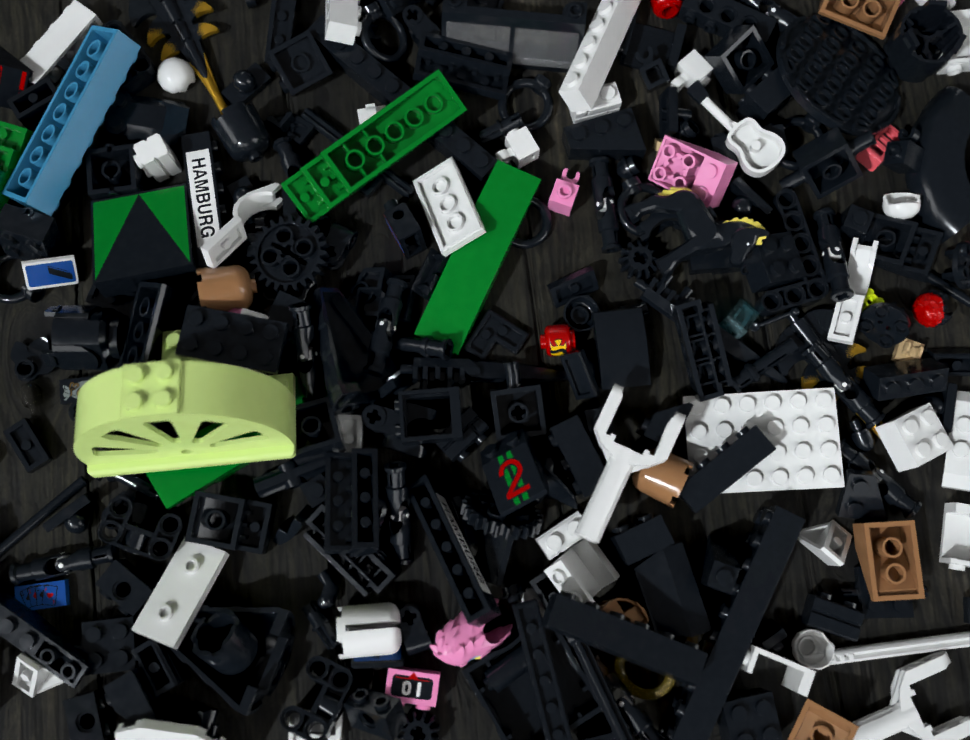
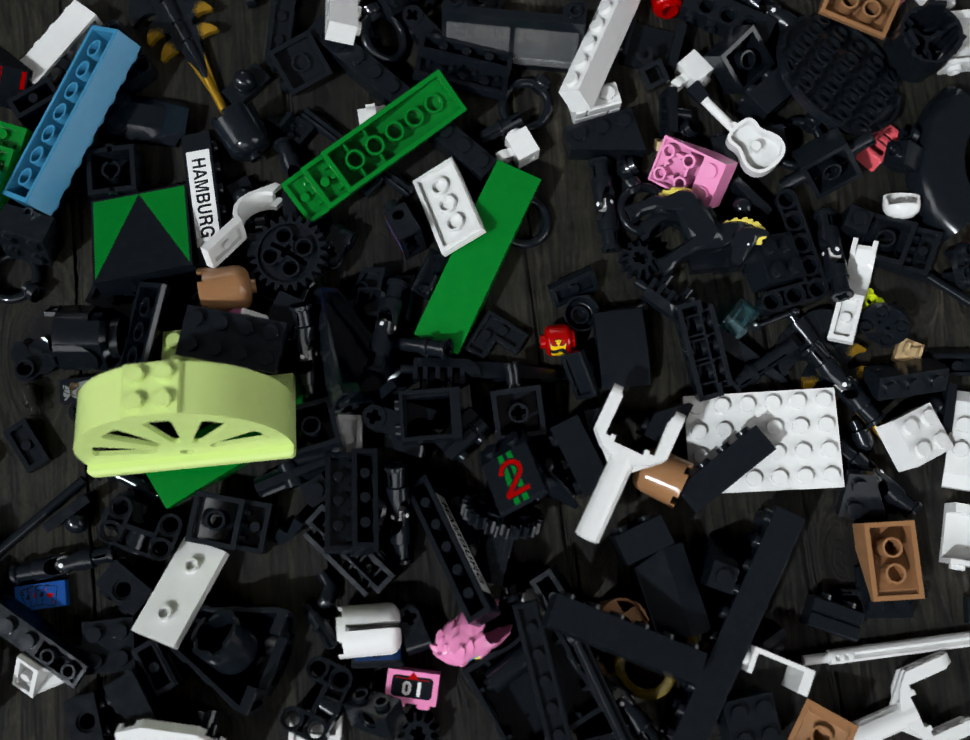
(50, 272): slope -> none
(156, 158): white brick -> none
(175, 75): white hair -> none
(560, 536): white brick -> none
(564, 194): bright pink brick -> none
(582, 571): white panel -> none
(813, 642): white hair -> none
(827, 542): white slope -> none
(930, 309): red piece -> none

